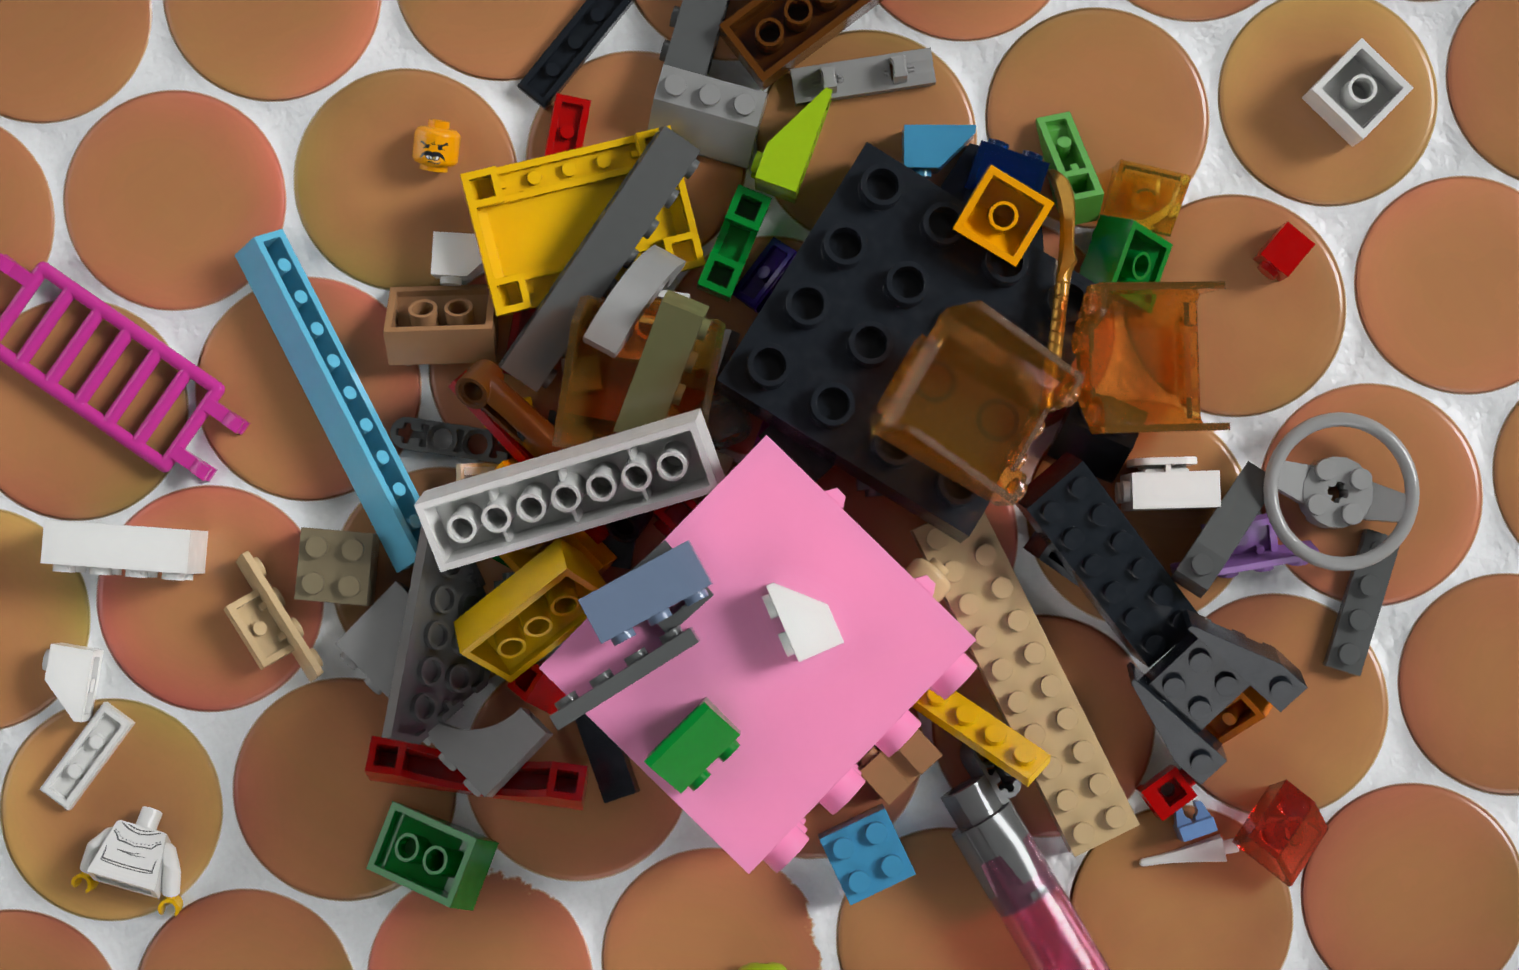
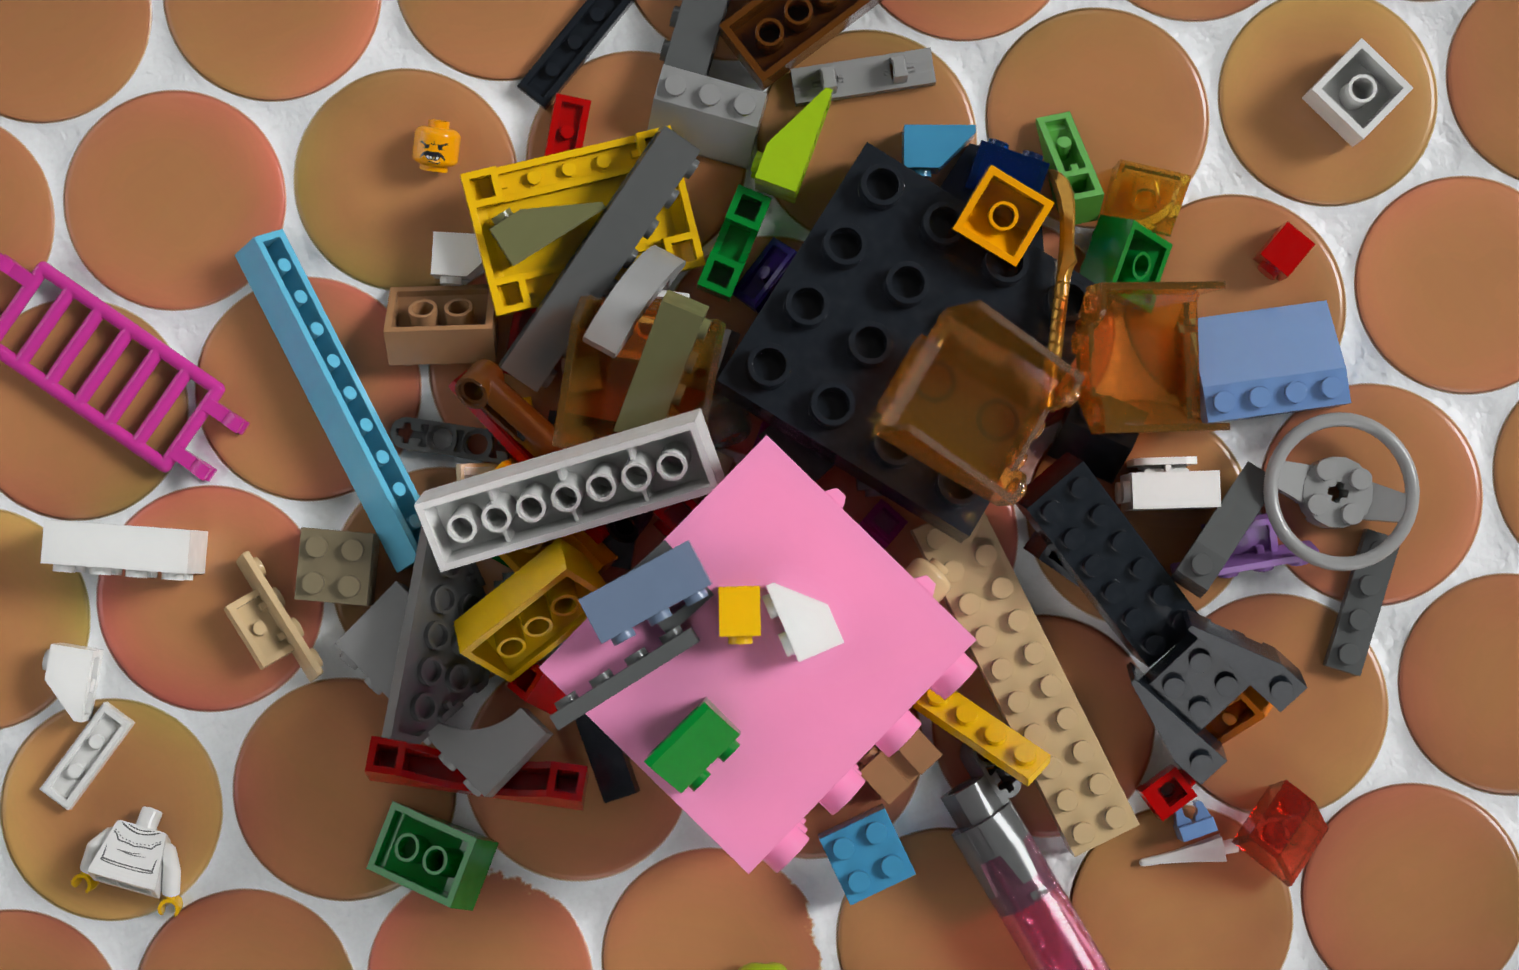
(534, 228): none -> olive slope
(739, 613): none -> yellow brick
(883, 523): none -> magenta slope
(1270, 363): none -> medium blue slope

